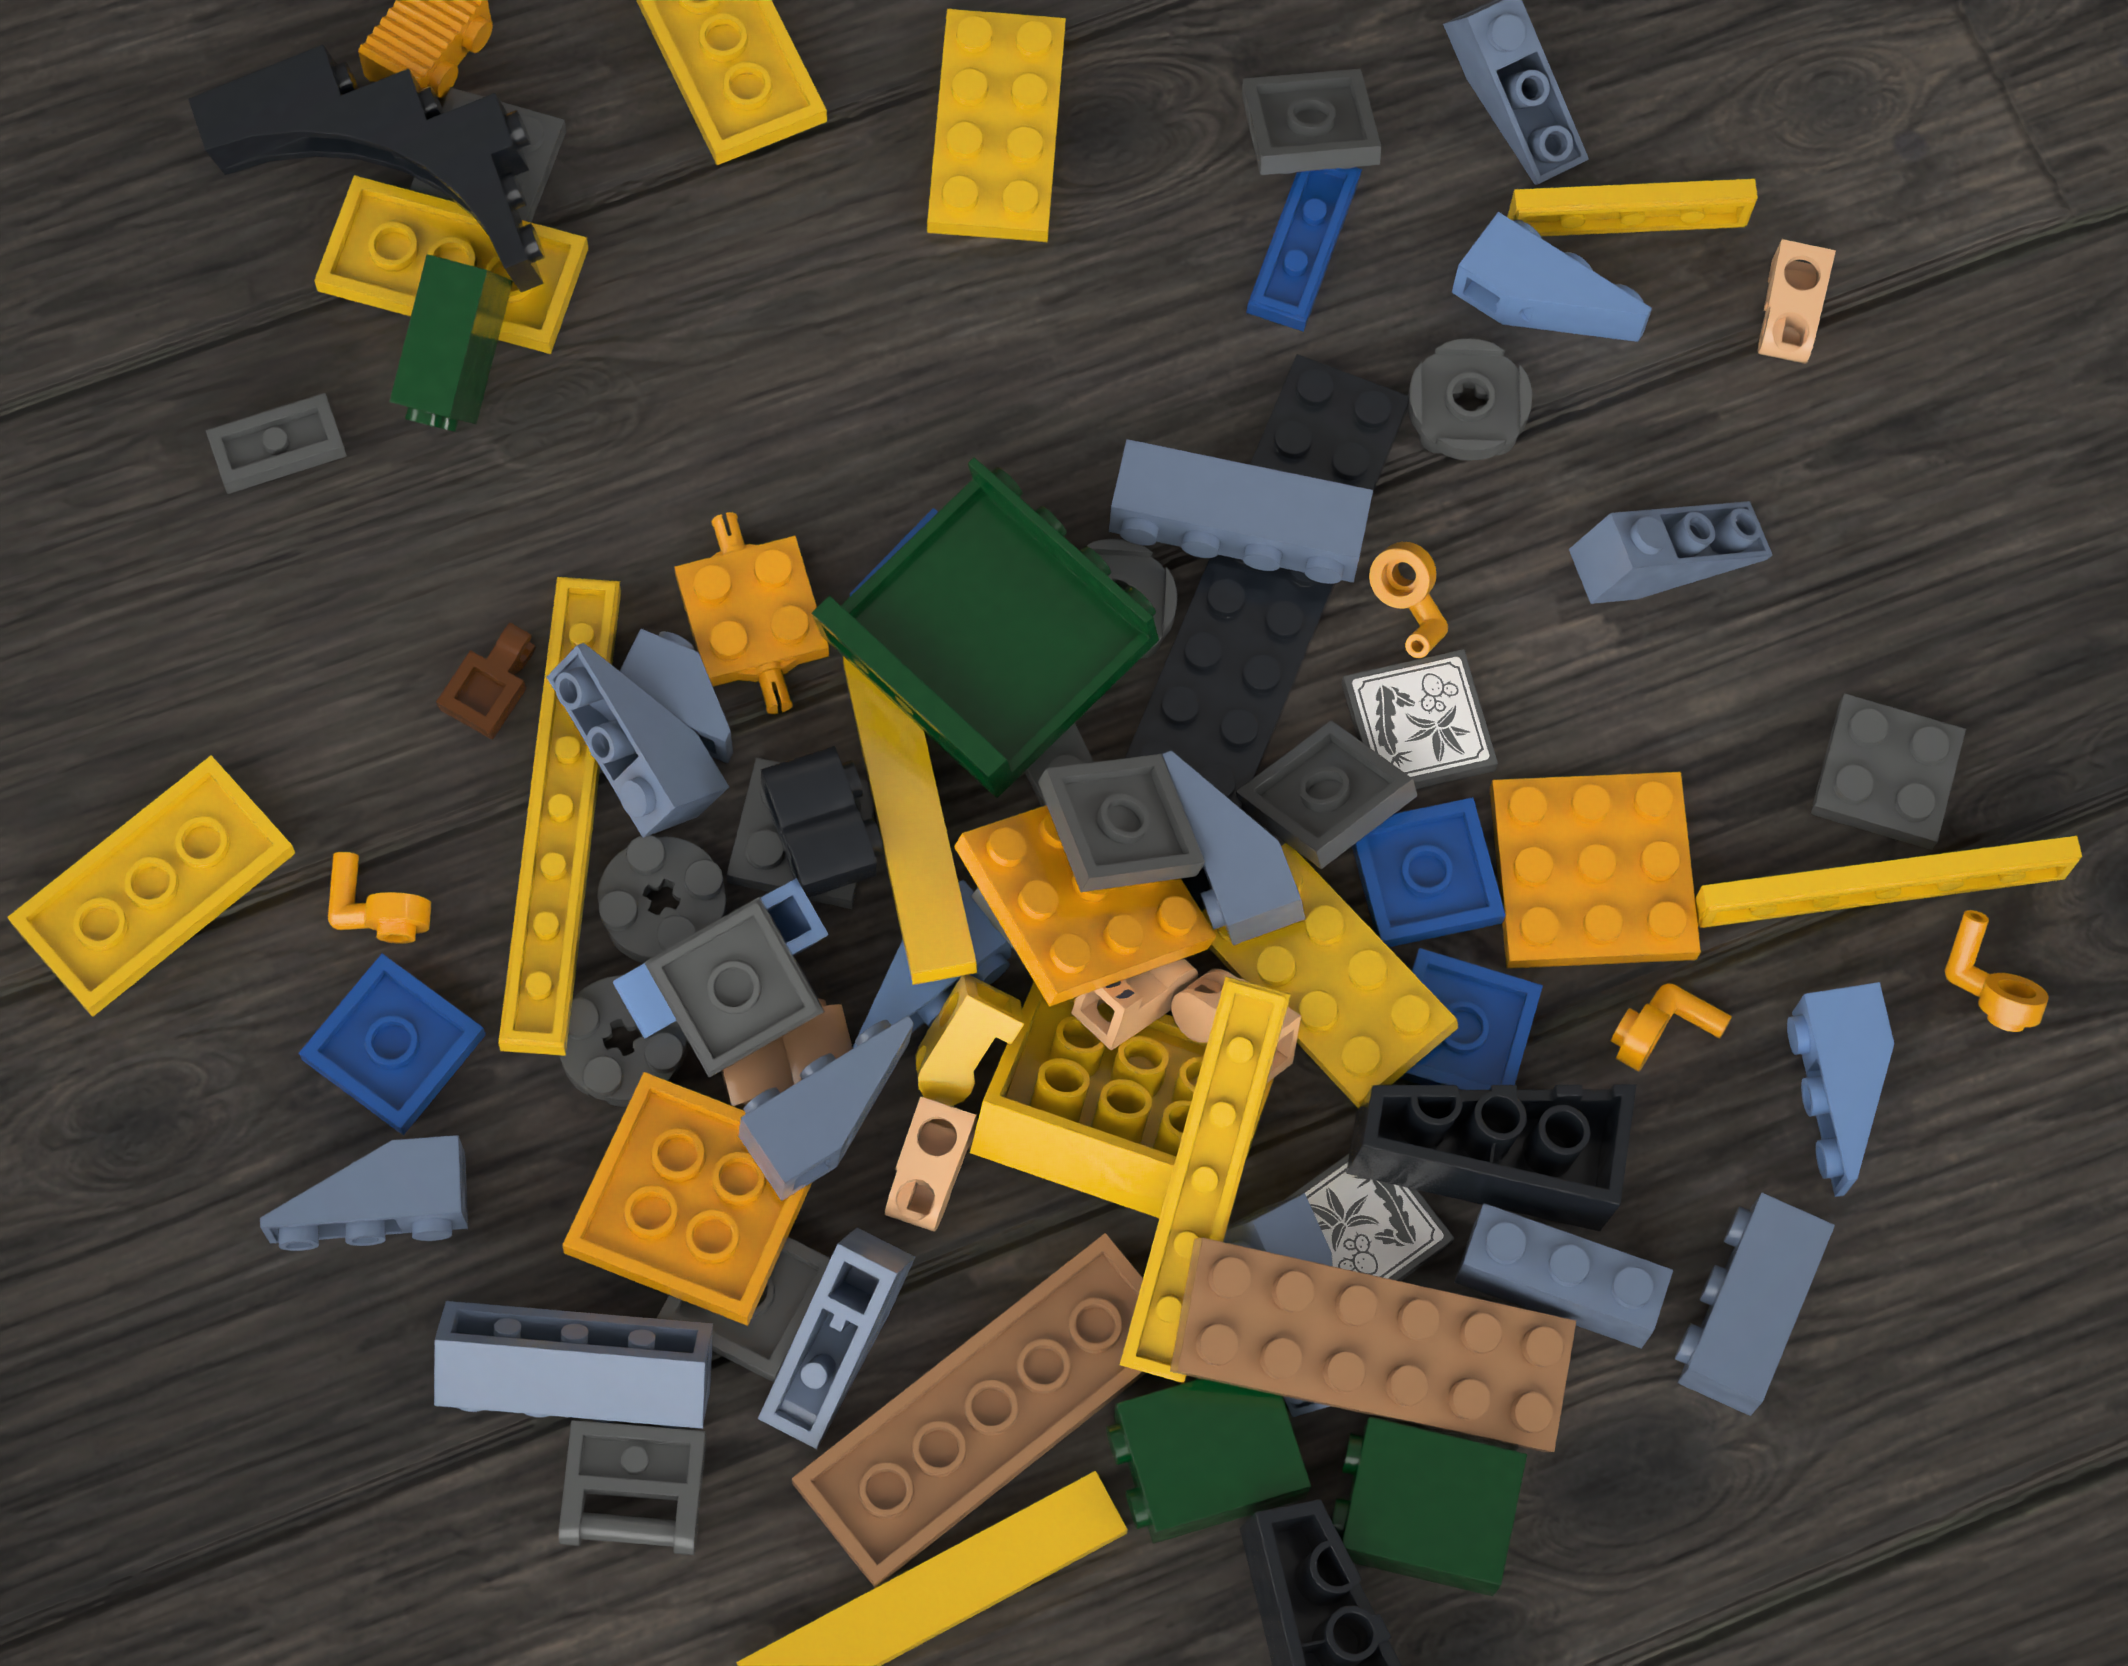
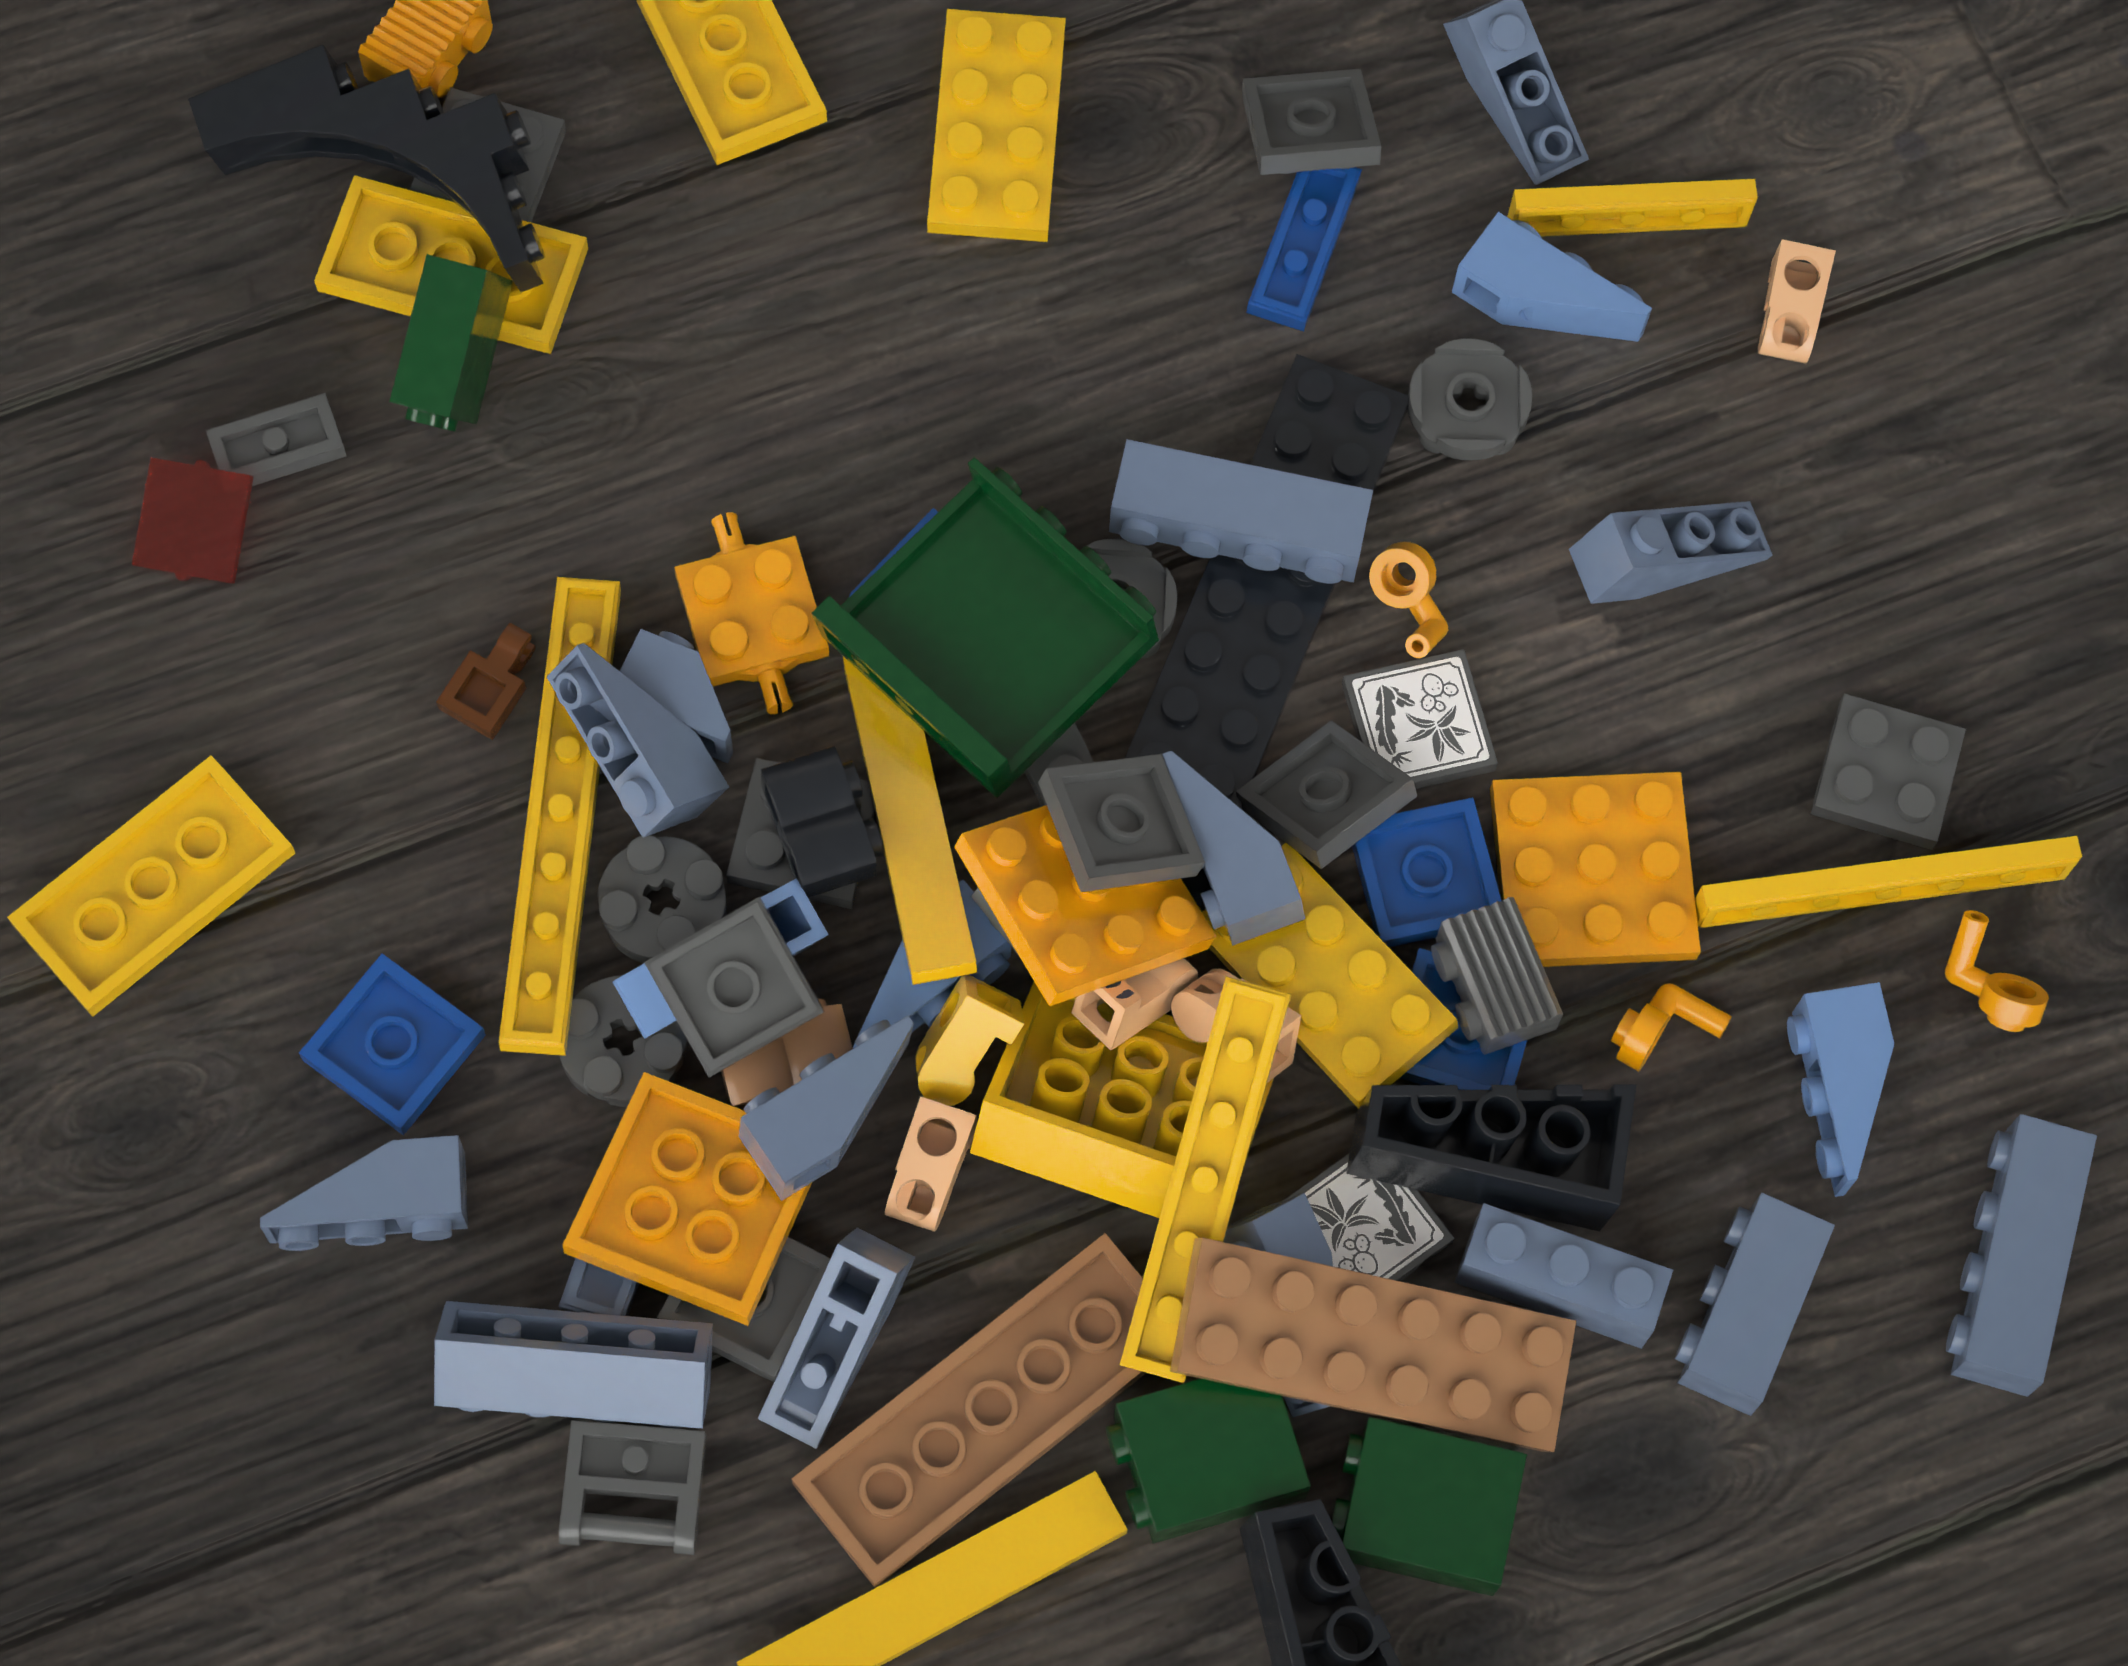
(192, 520): none -> clear red piece
(391, 914): light orange plate -> none
(597, 1291): none -> sand blue tile
(1496, 976): none -> dark grey brick
(2021, 1255): none -> sand blue brick

